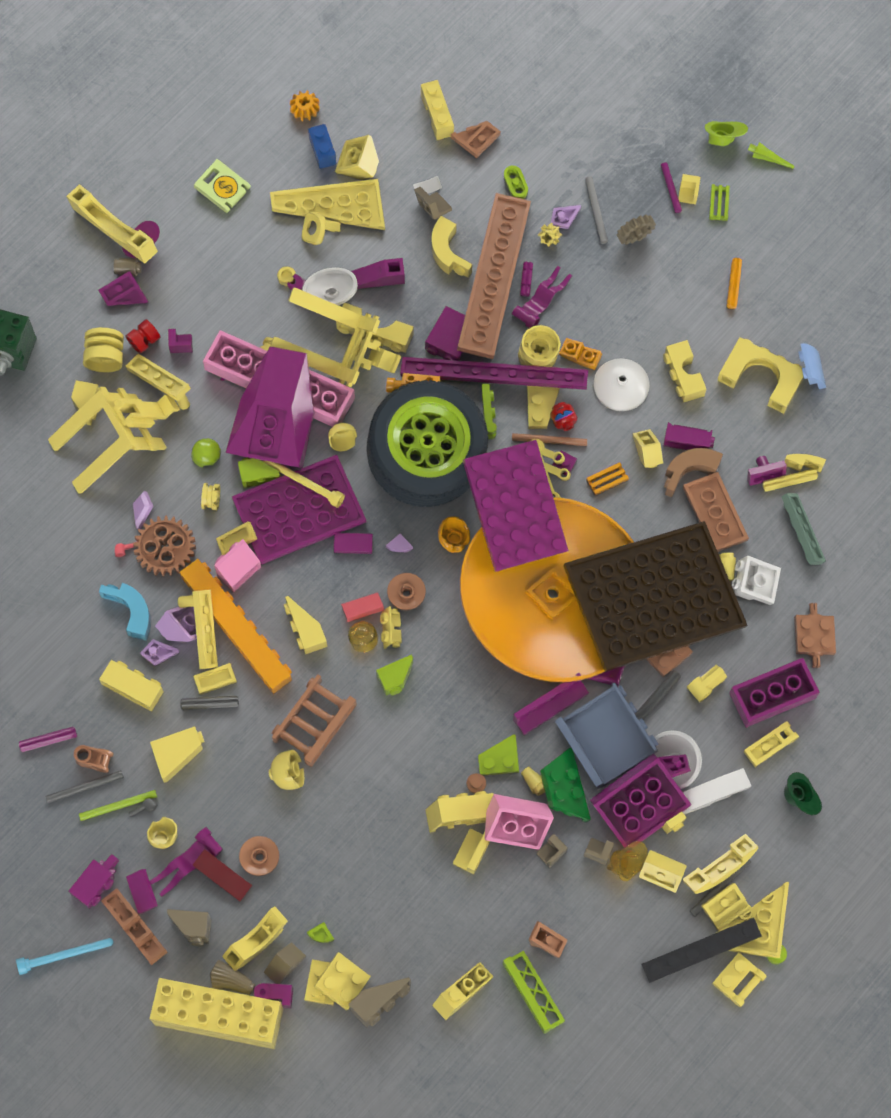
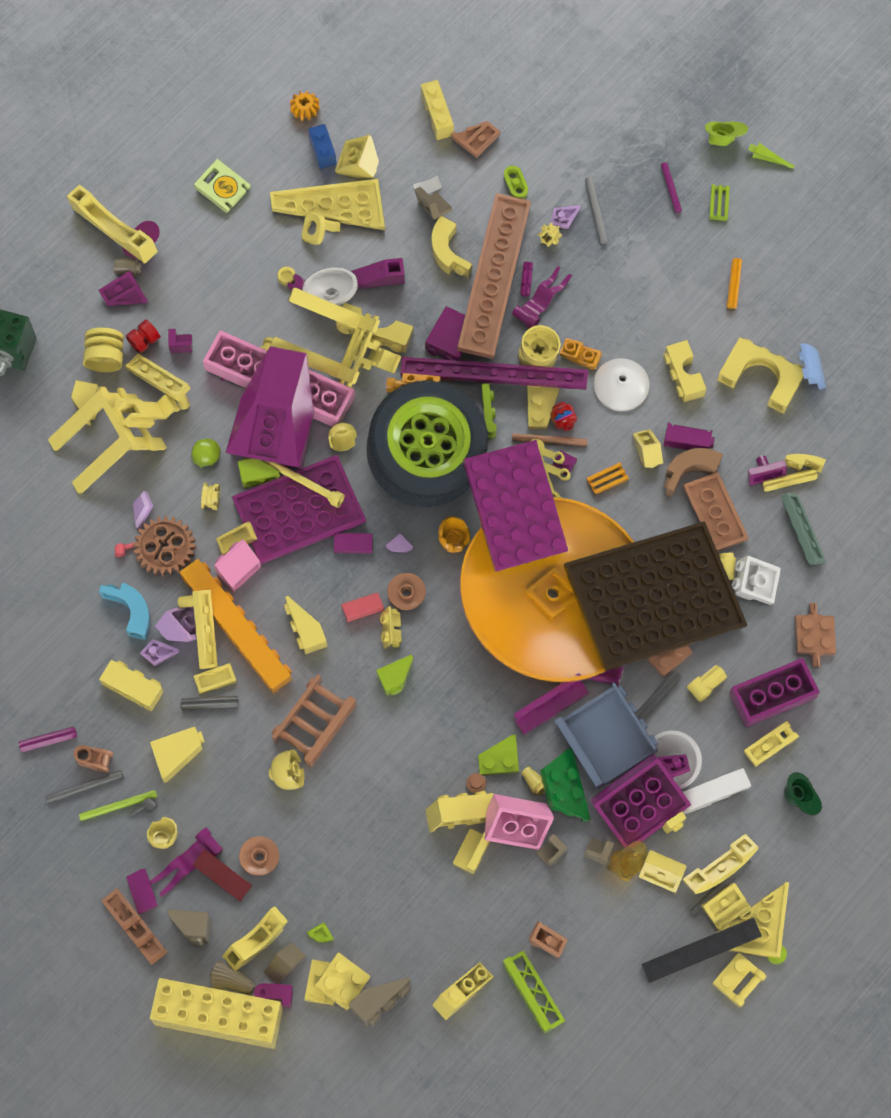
(25, 965): medium azure piece -> none
(94, 881): magenta hinge -> none
(363, 636): clear yellow hair -> none
(636, 229): dark tan gear -> none
(689, 189): light yellow panel -> none

